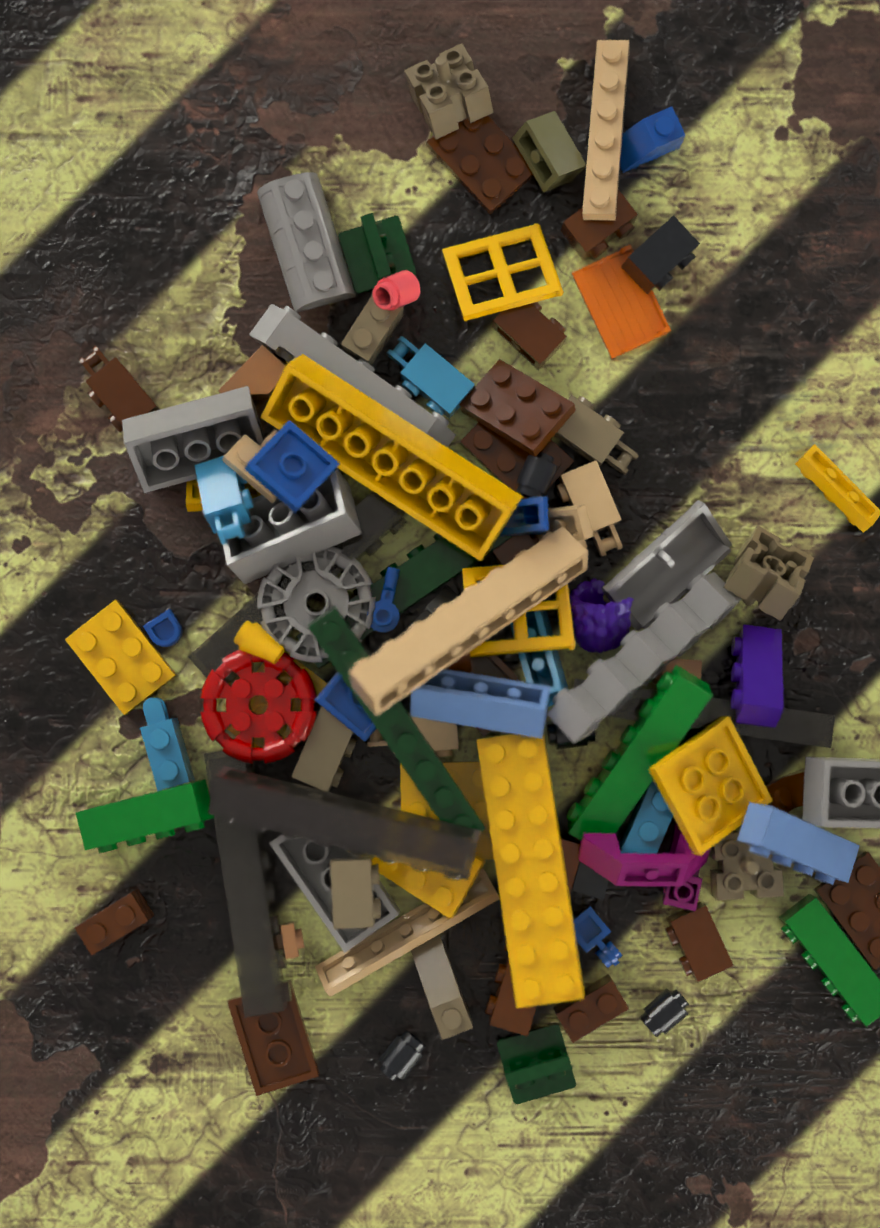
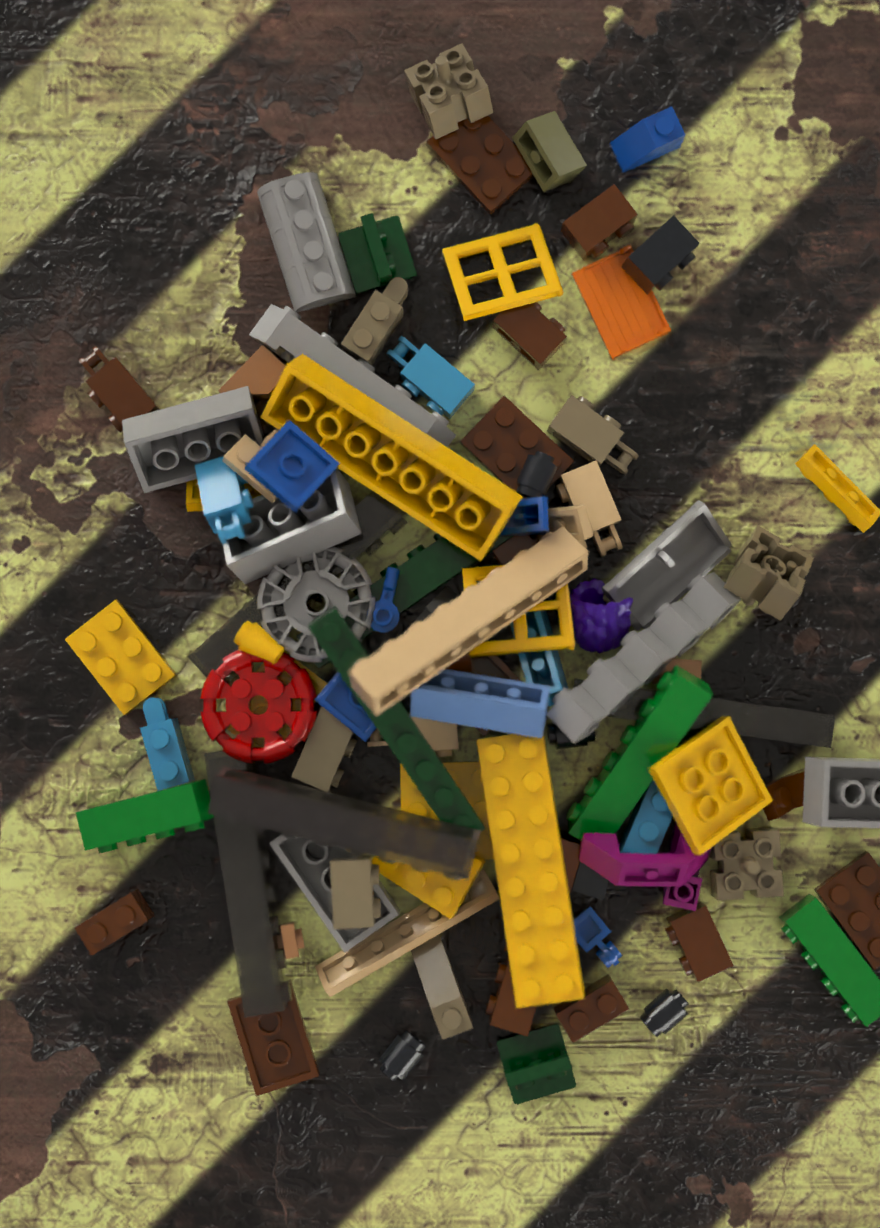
(164, 629): blue tile -> none
(396, 290): coral brick -> none
(517, 407): reddish brown plate -> none
(606, 130): tan plate -> none
(757, 676): dark purple brick -> none
(798, 843): medium blue brick -> none

